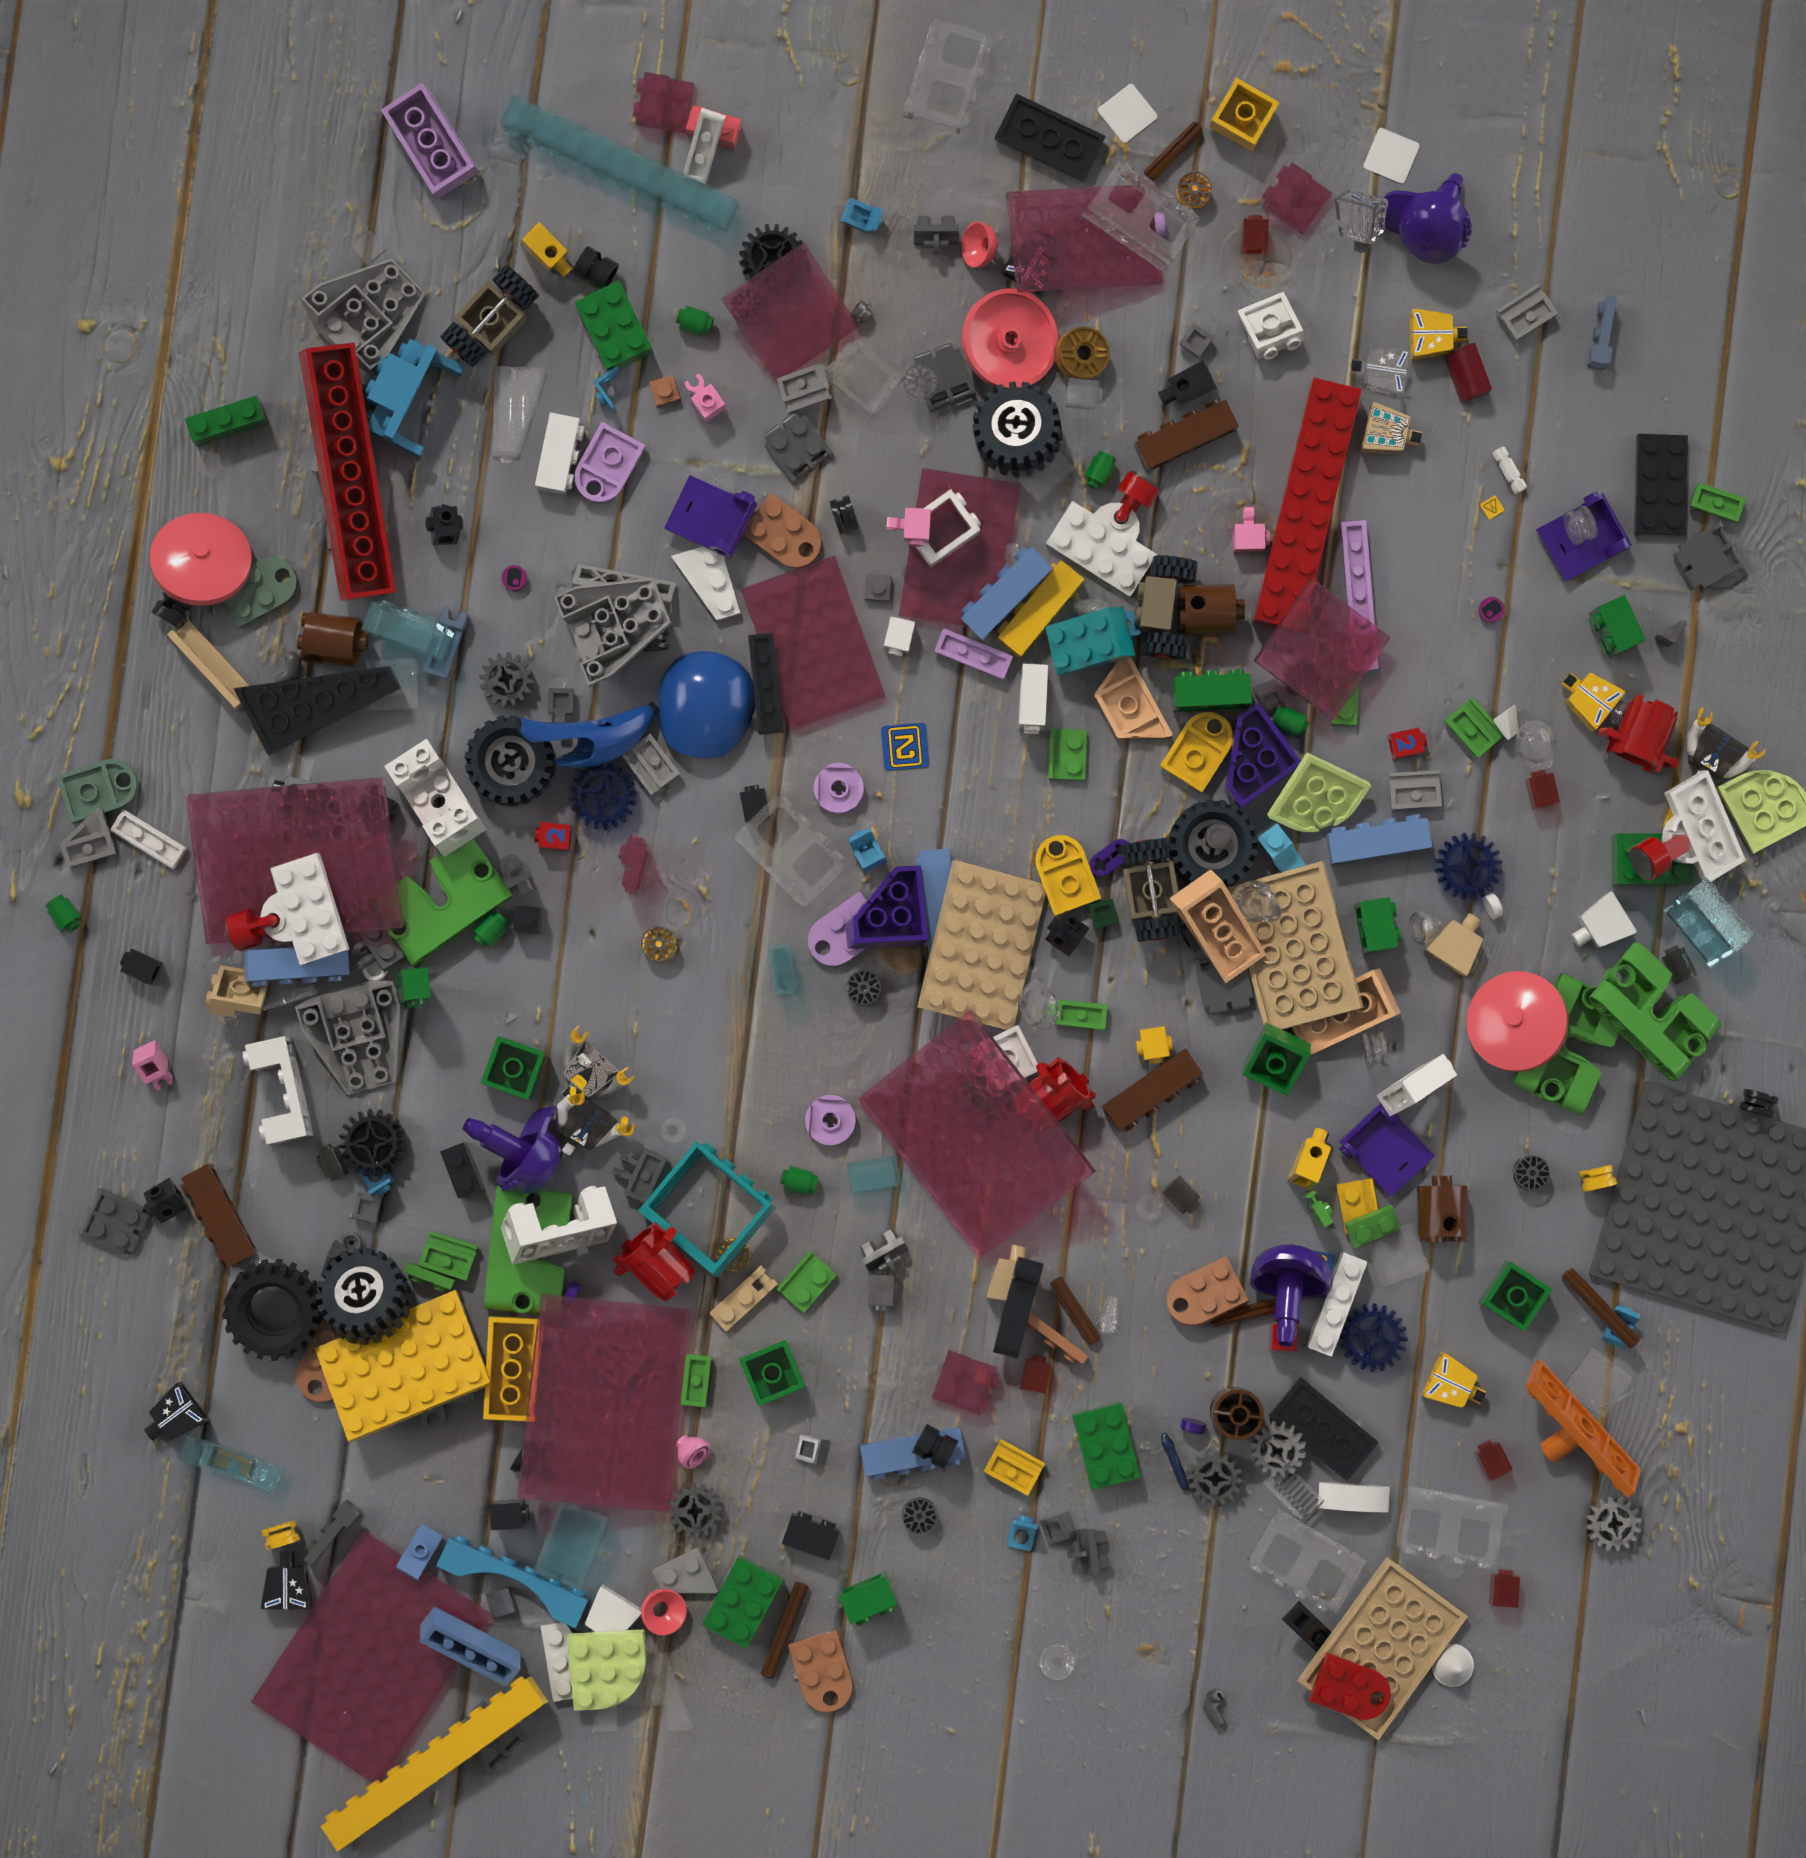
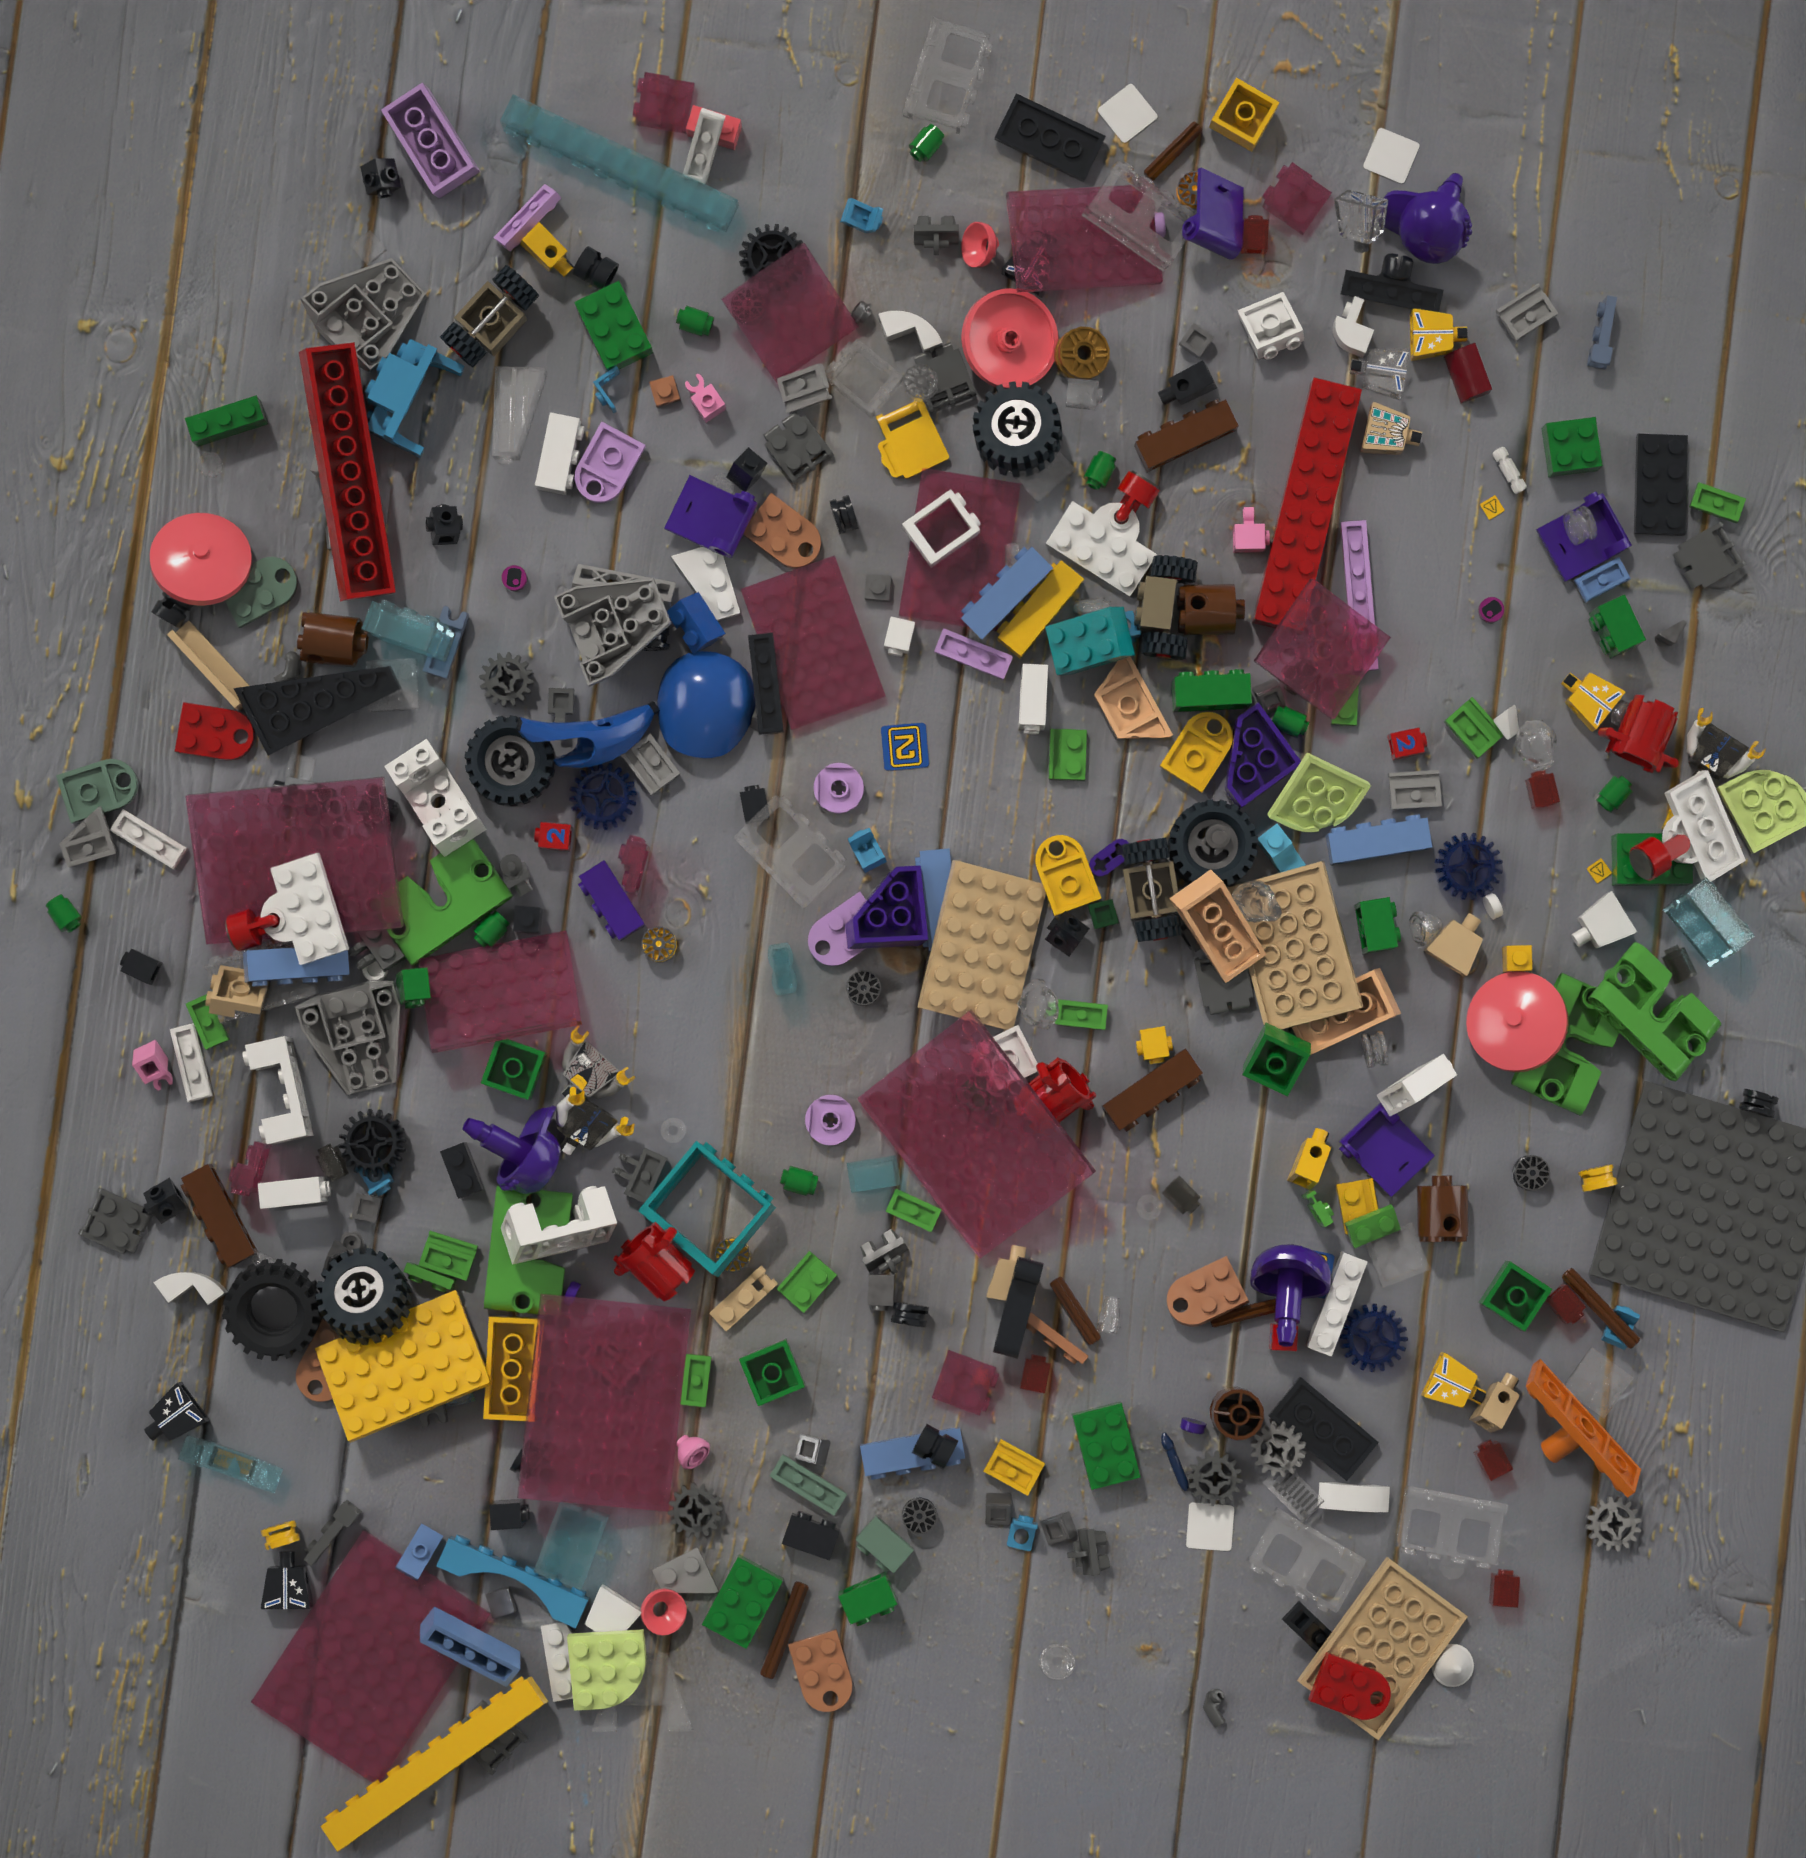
(177, 1284): none -> white brick
(191, 1062): none -> white tile
(207, 1024): none -> bright green plate
(212, 732): none -> red plate
(248, 1175): none -> clear pink plate
(294, 1192): none -> white window
(380, 177): none -> black brick
(501, 992): none -> clear pink plate
(527, 217): none -> lavender plate
(611, 901): none -> dark purple brick
(696, 621): none -> blue brick
(746, 469): none -> black brick
(808, 1484): none -> sand green plate
(883, 1544): none -> sand green brick
(900, 323): none -> white brick
(911, 445): none -> yellow piece
(913, 1210): none -> bright green plate
(915, 526): bright pink brick -> none
(915, 1317): none -> black wheel
(926, 143): none -> green brick
(998, 1509): none -> flat silver slope
(1210, 1526): none -> white sticker
(1218, 216): none -> dark purple door
(1349, 334): none -> white brick
(1392, 286): none -> black plate
(1491, 1412): none -> tan torso
(1517, 958): none -> yellow brick
(1565, 1304): none -> clear red brick
(1572, 447): none -> green brick
(1599, 870): none -> yellow sticker
(1602, 579): none -> medium blue plate
(1614, 793): none -> green brick

